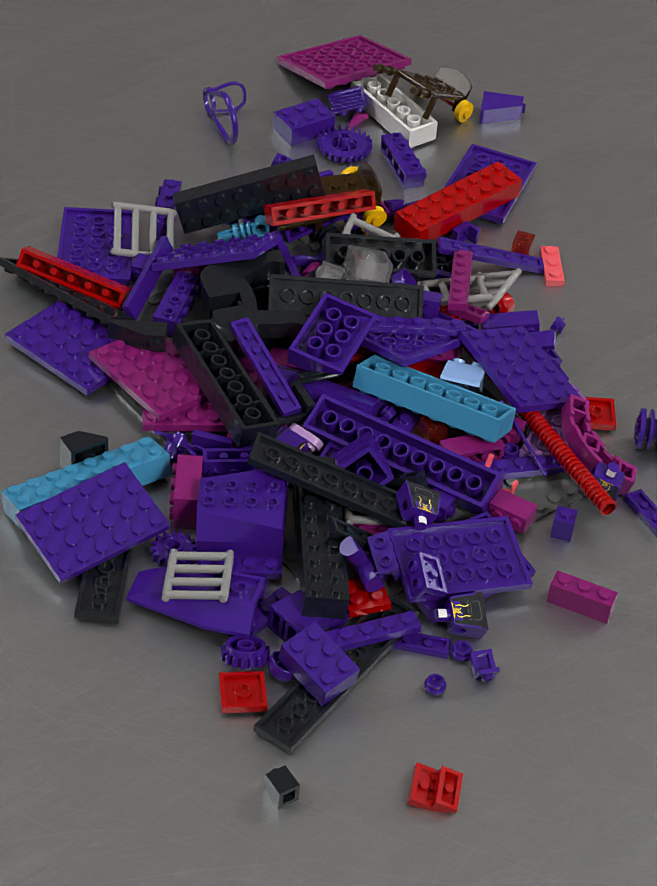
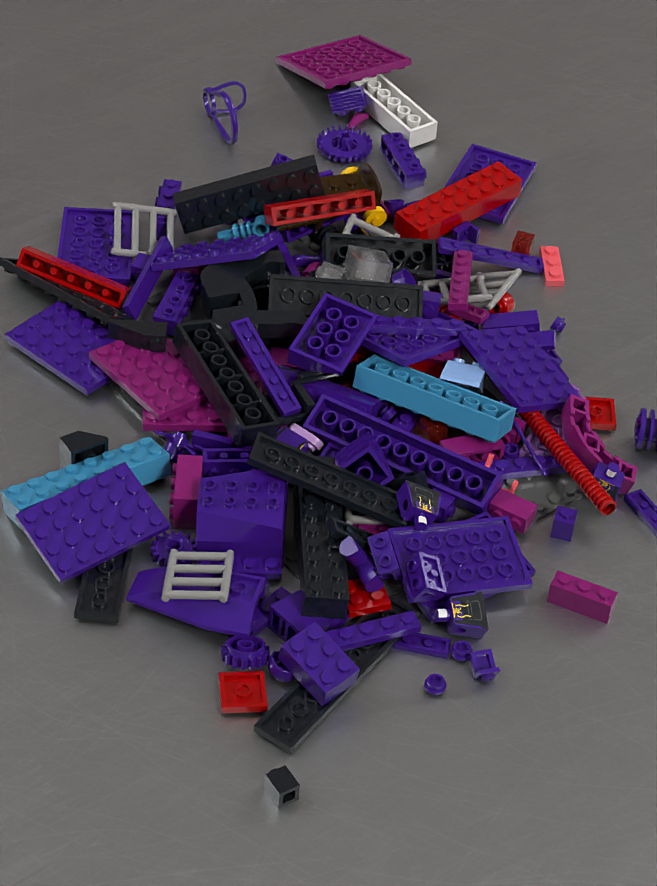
(303, 121): dark purple brick -> none
(435, 788): red slope -> none
(446, 85): dark brown piece -> none
(501, 107): dark purple slope -> none

